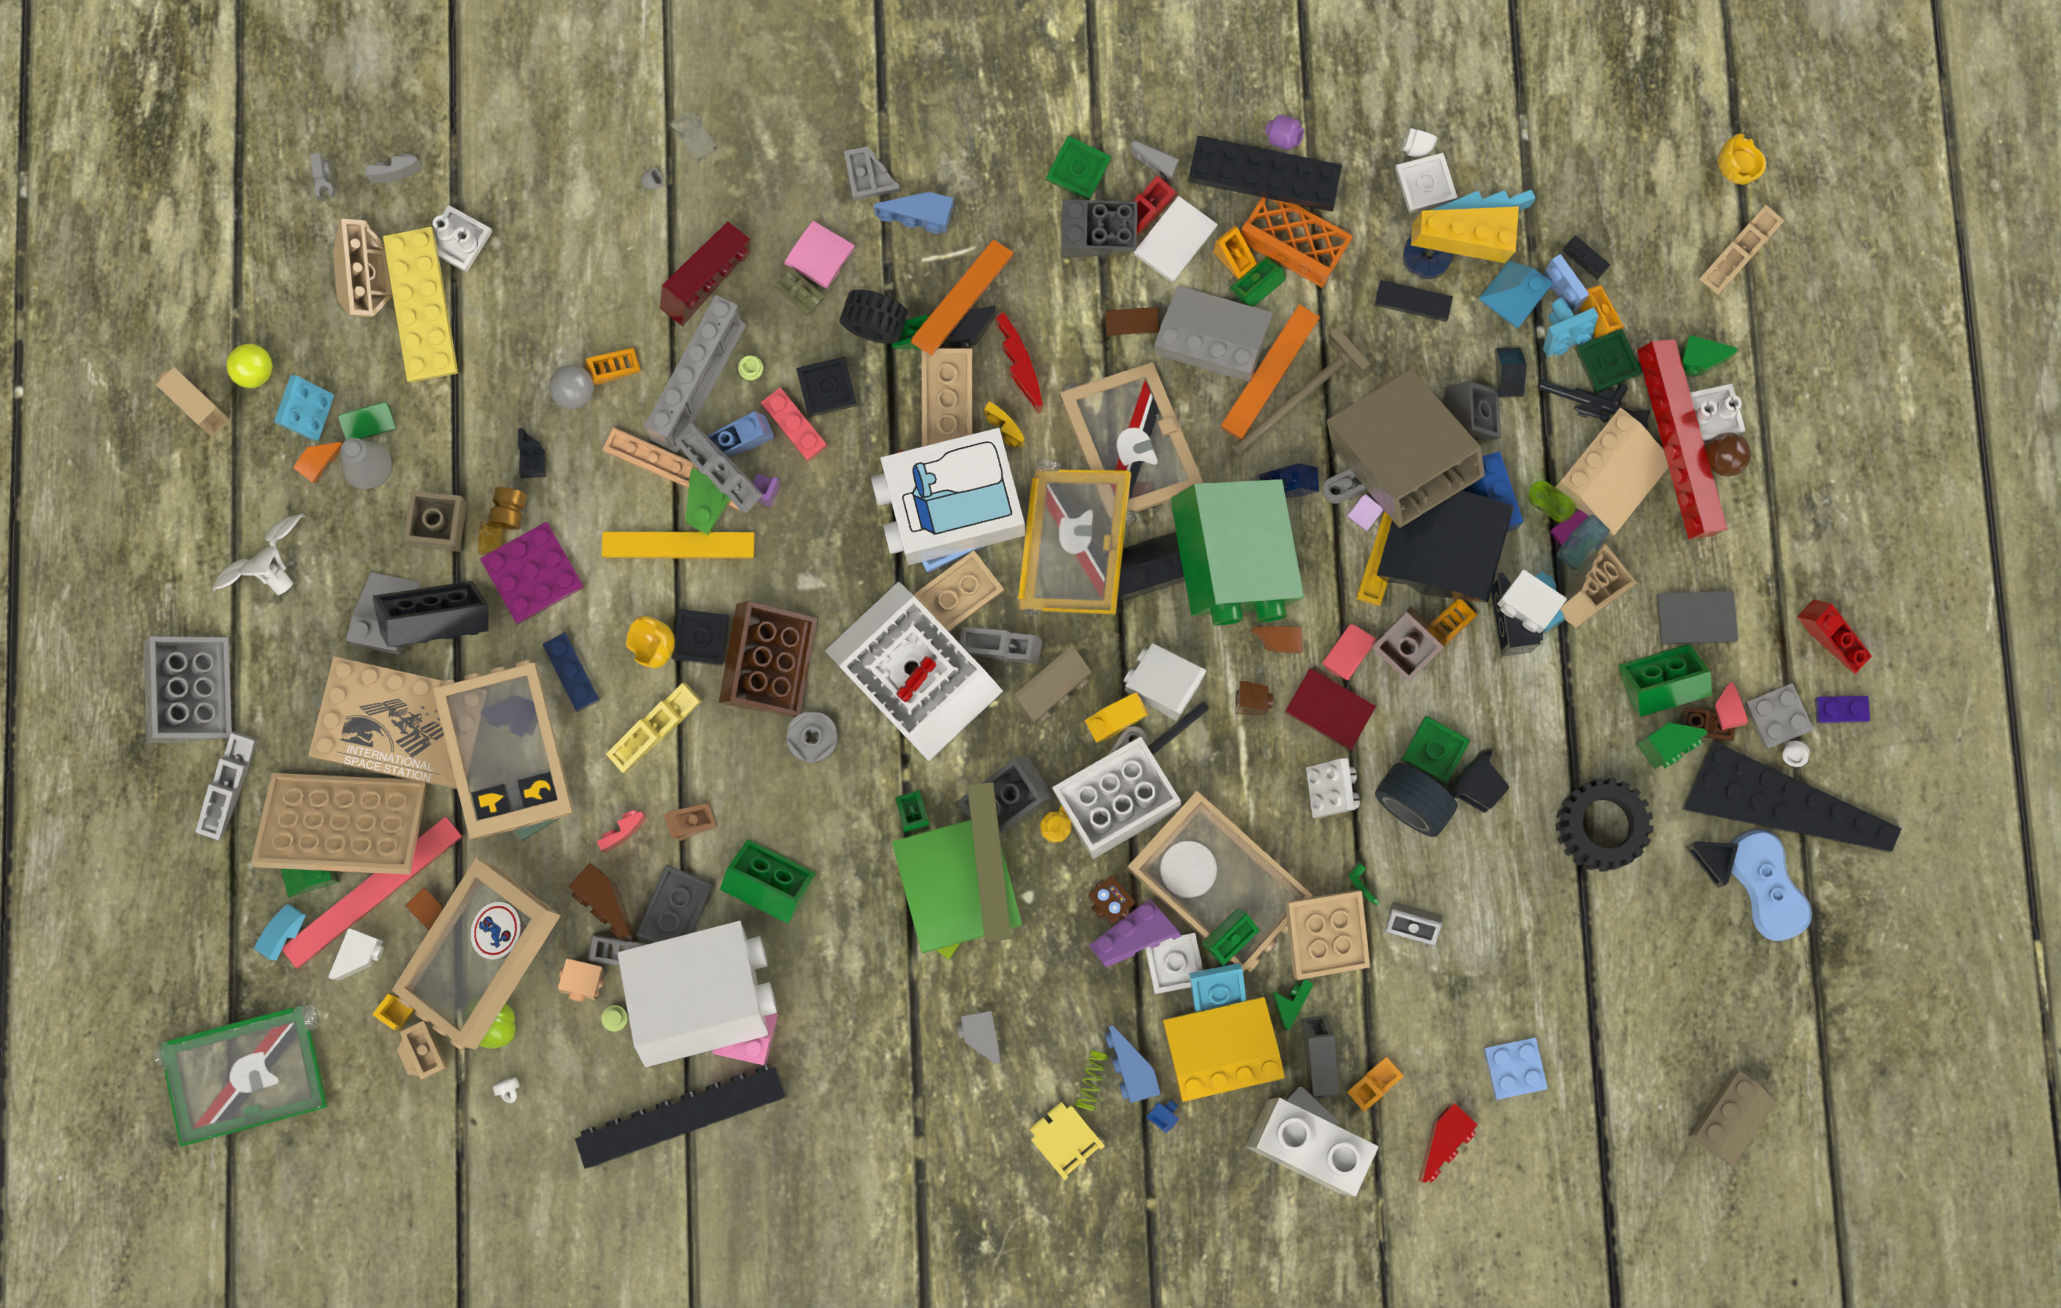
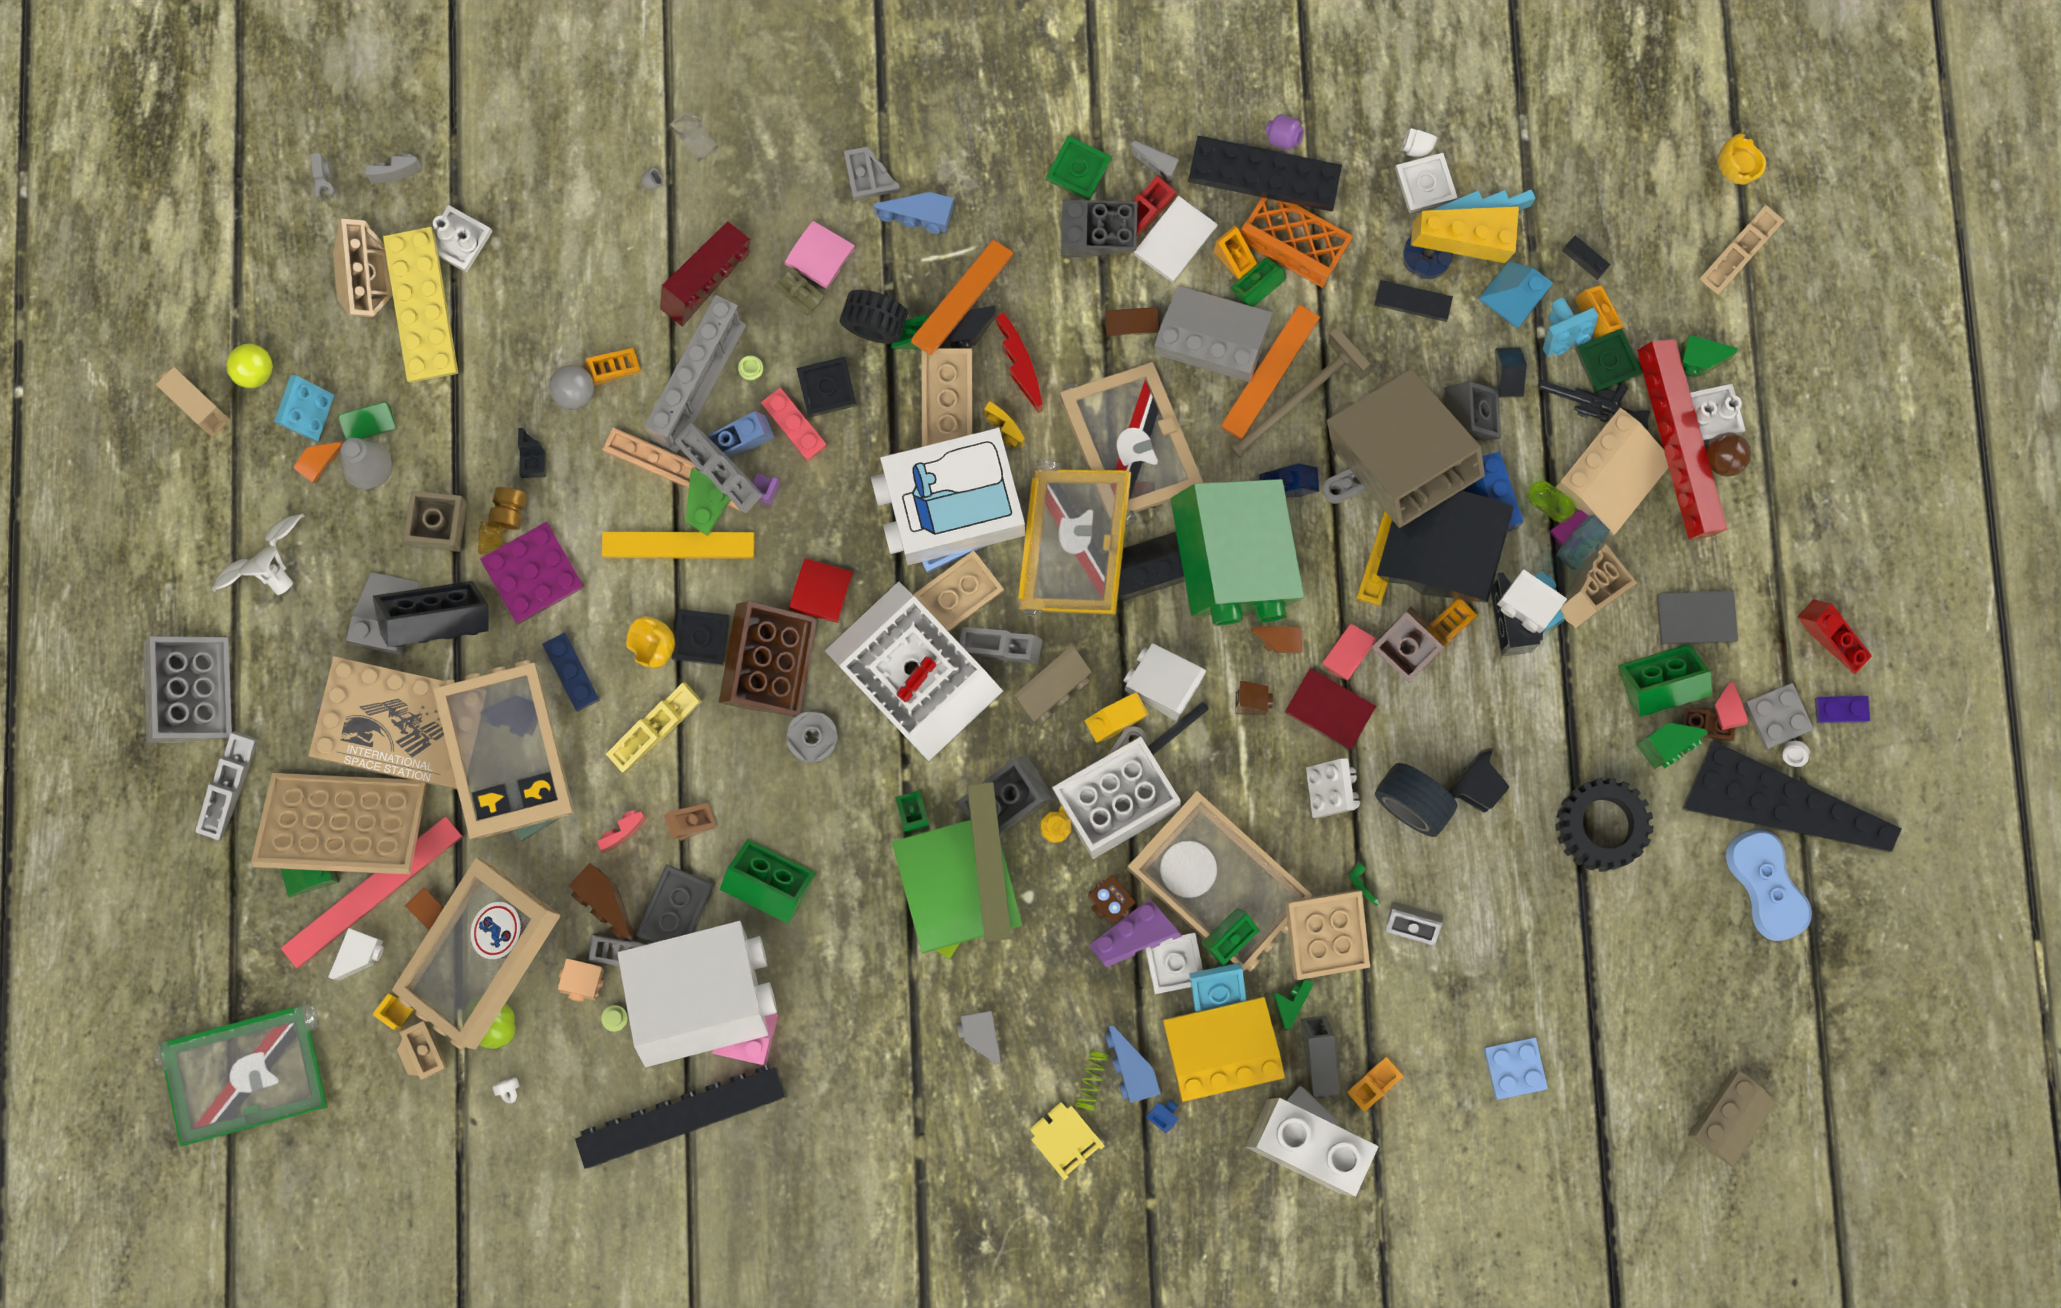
(283, 925): medium azure slope -> none
(821, 590): none -> red slope
(1365, 512): lavender slope -> none
(1435, 750): green plate -> none
(1446, 1135): red slope -> none
(1565, 283): light blue plate -> none
(1715, 859): black slope -> none

